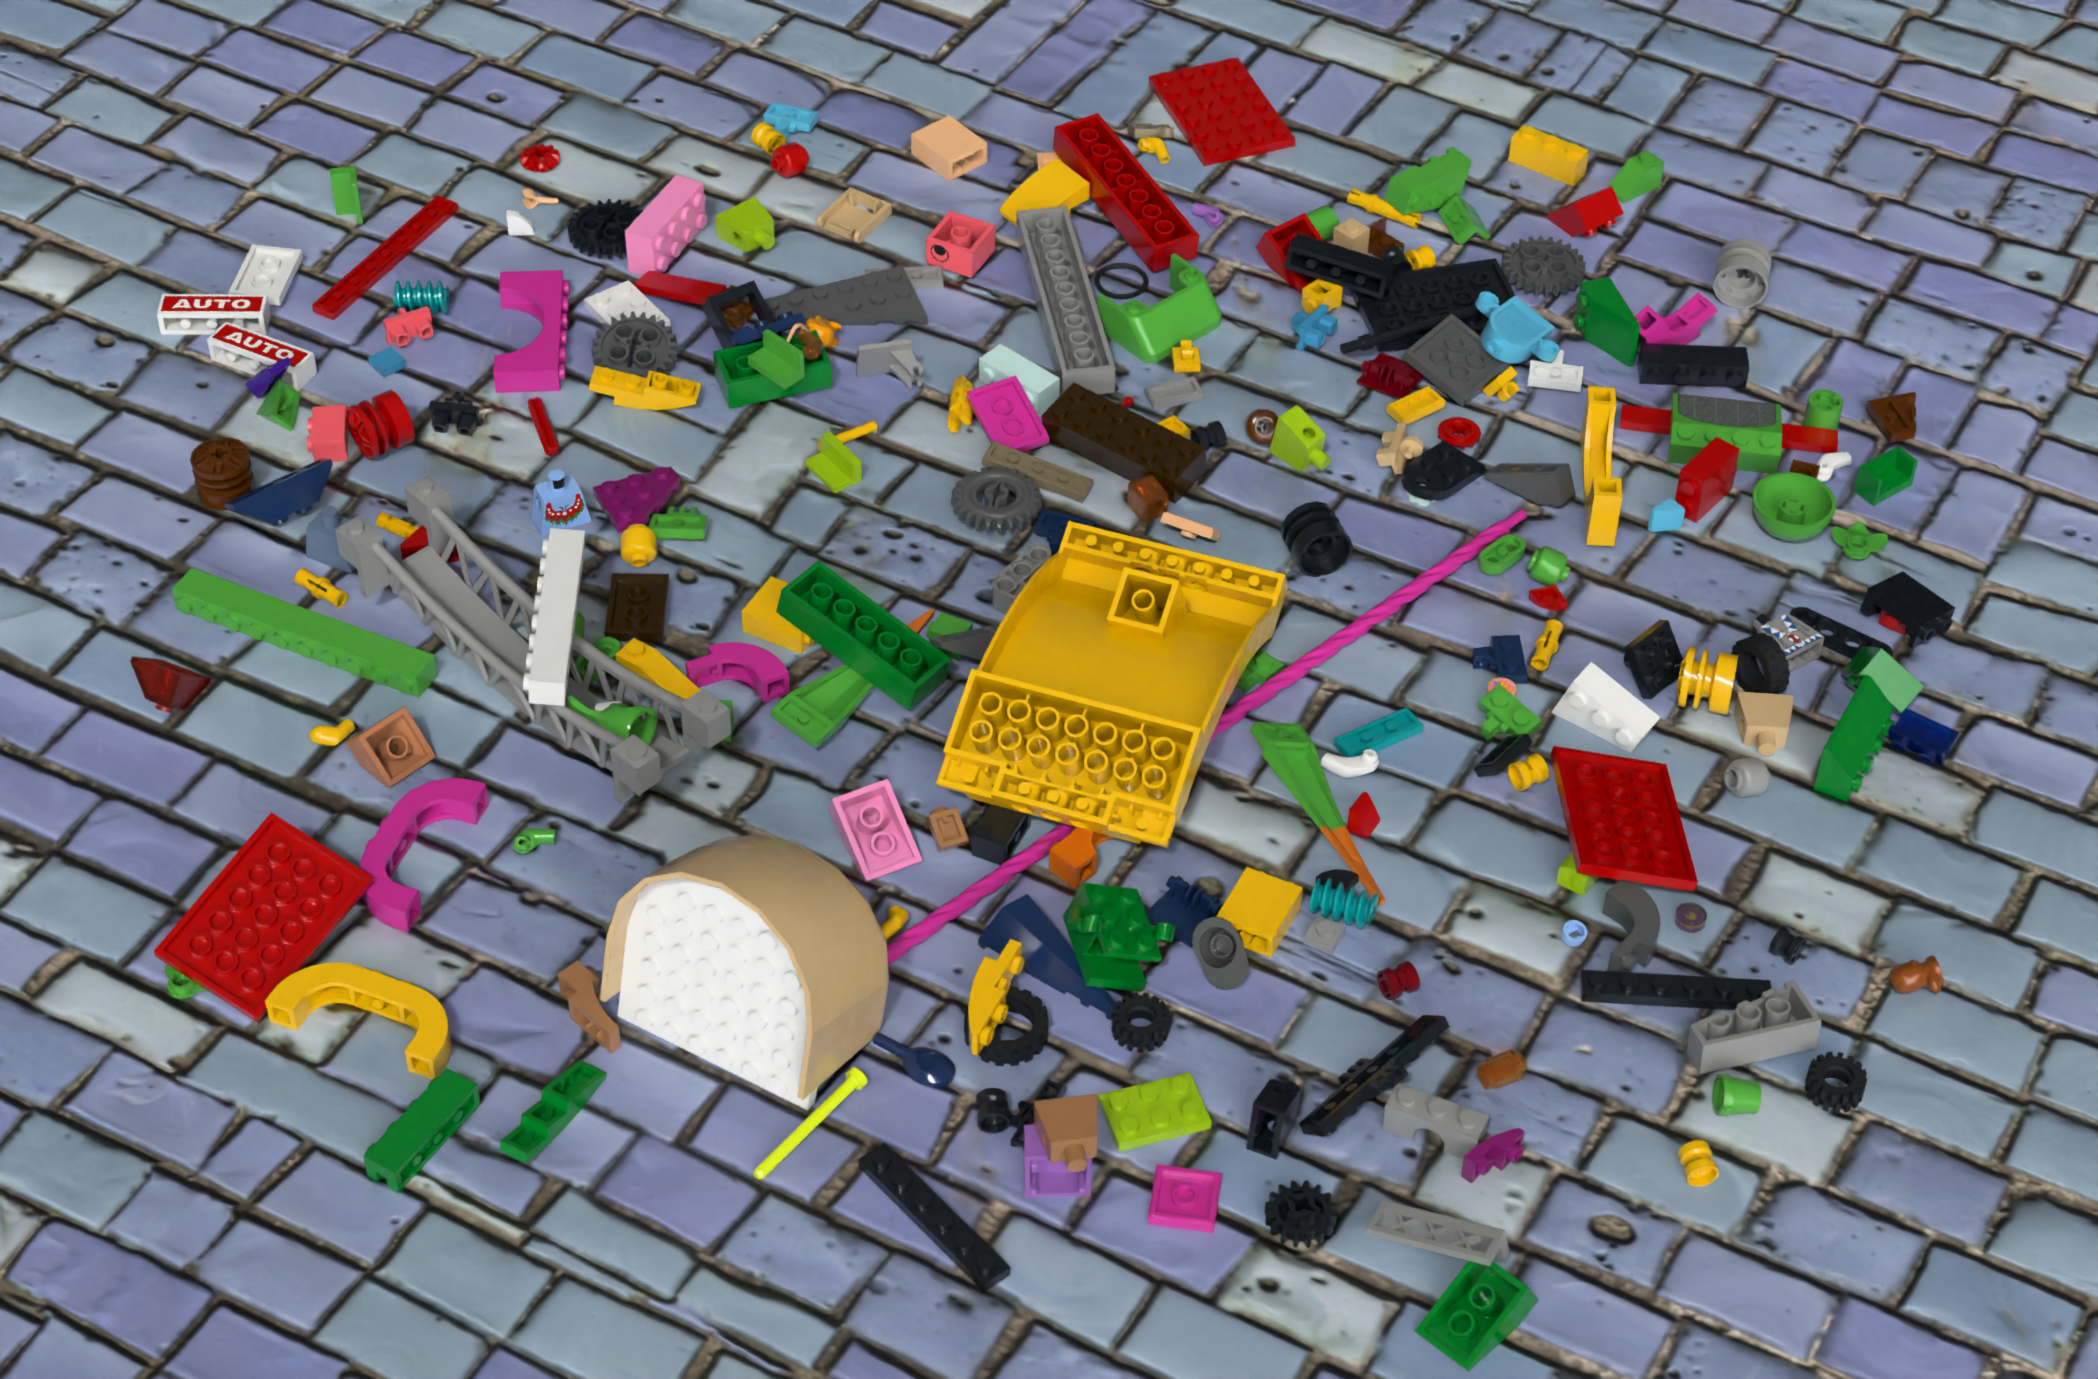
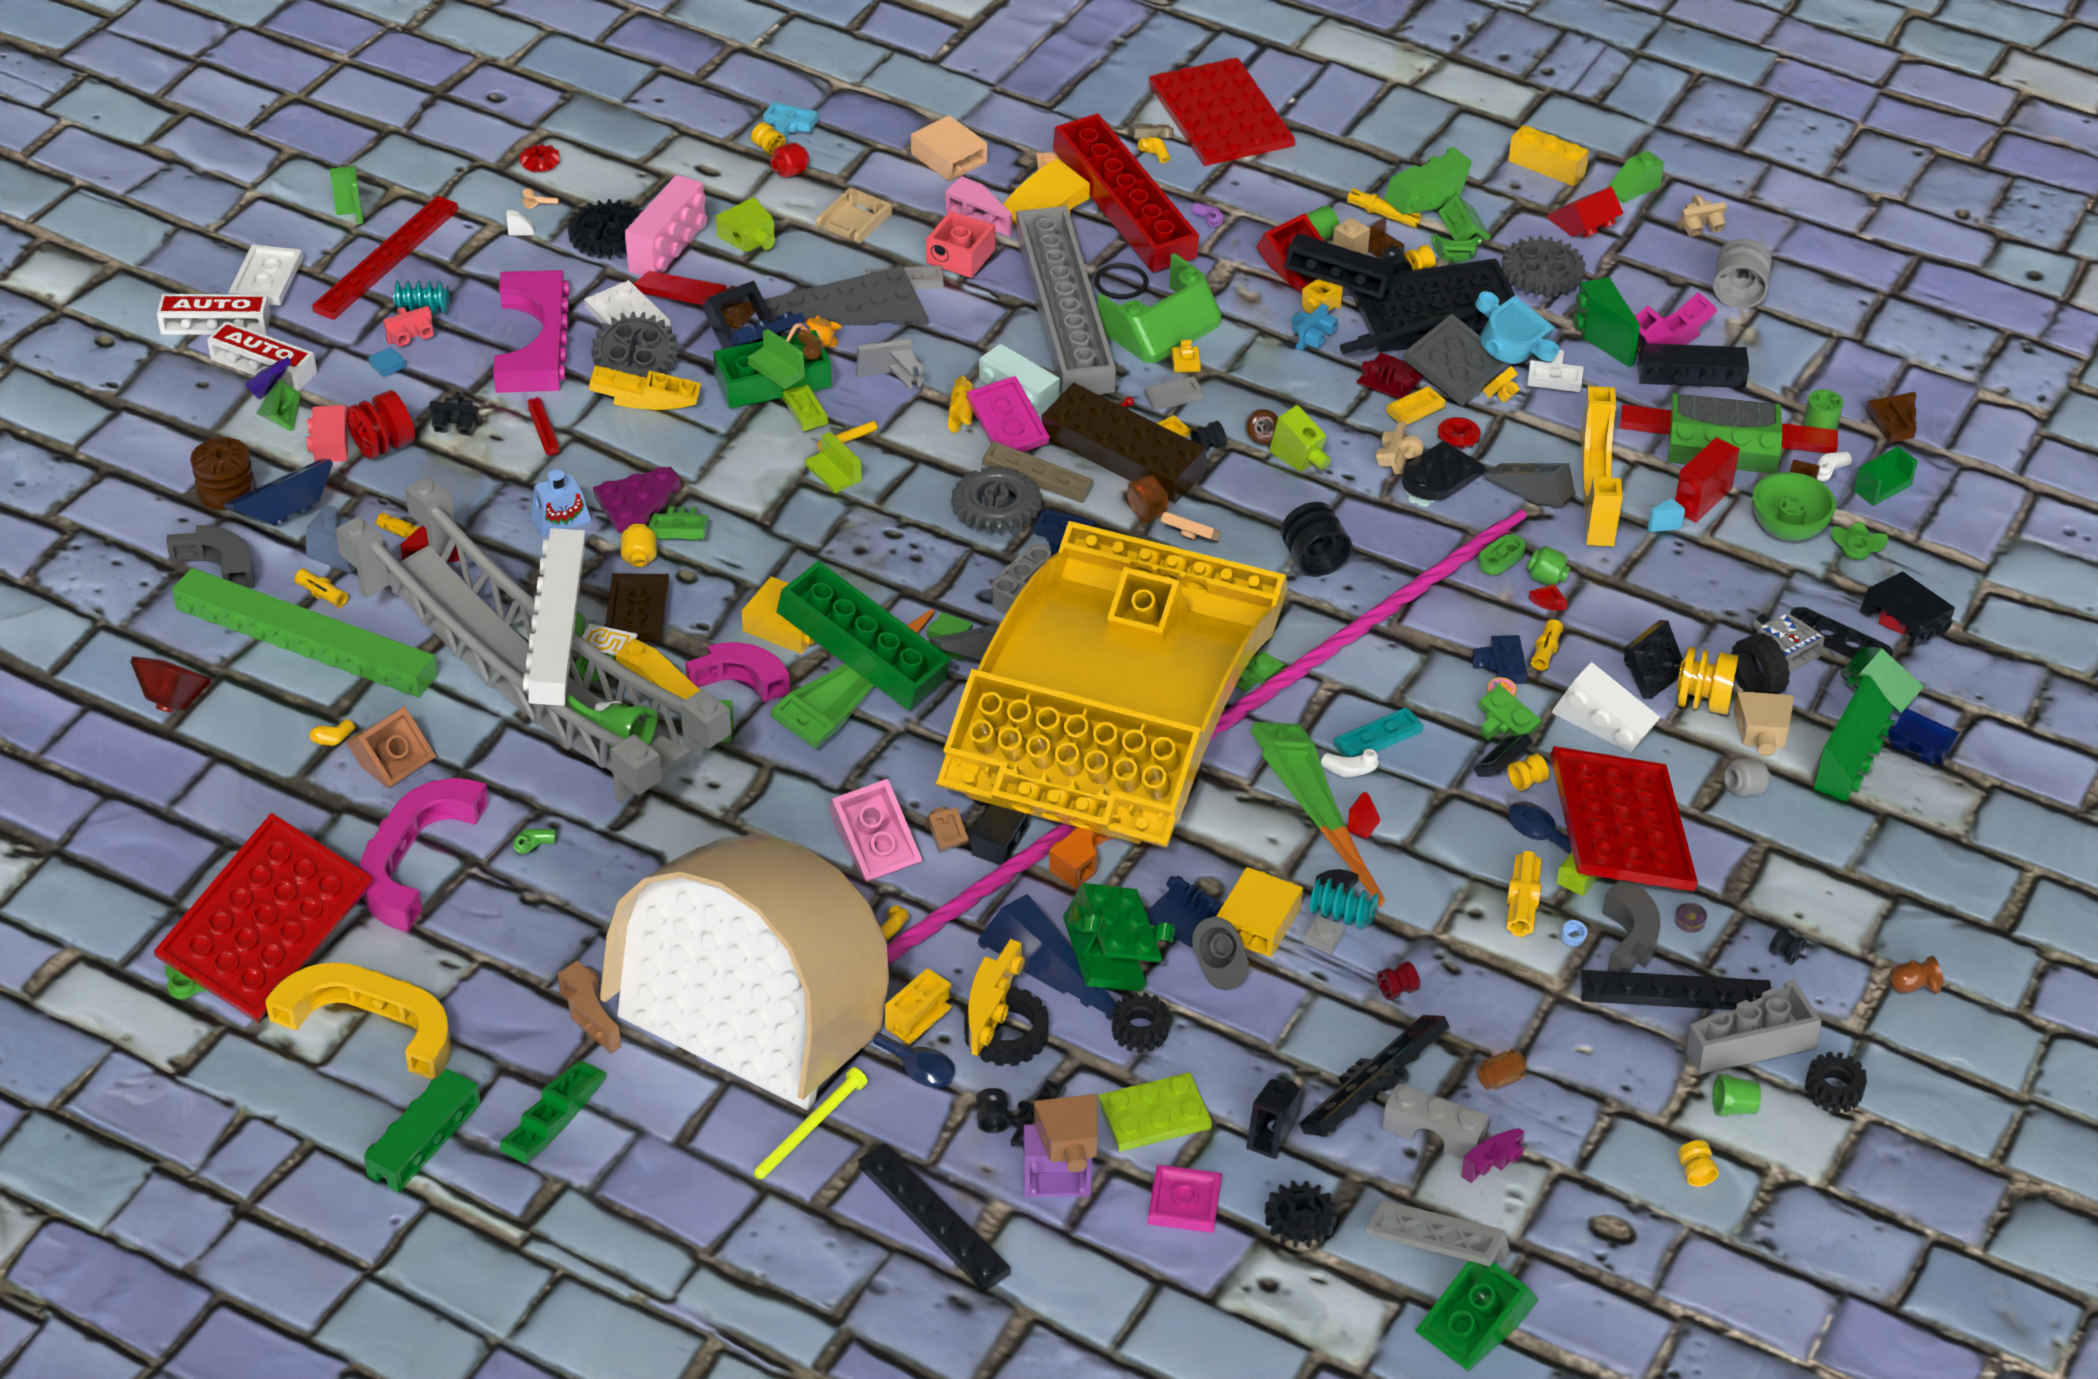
(215, 546): none -> dark grey arch
(607, 639): none -> white sticker
(805, 407): none -> lime plate
(917, 1006): none -> yellow hinge
(978, 203): none -> bright pink slope
(1443, 246): none -> bright green helmet
(1523, 893): none -> yellow piece
(1537, 824): none -> dark blue piece
(1702, 213): none -> tan hips

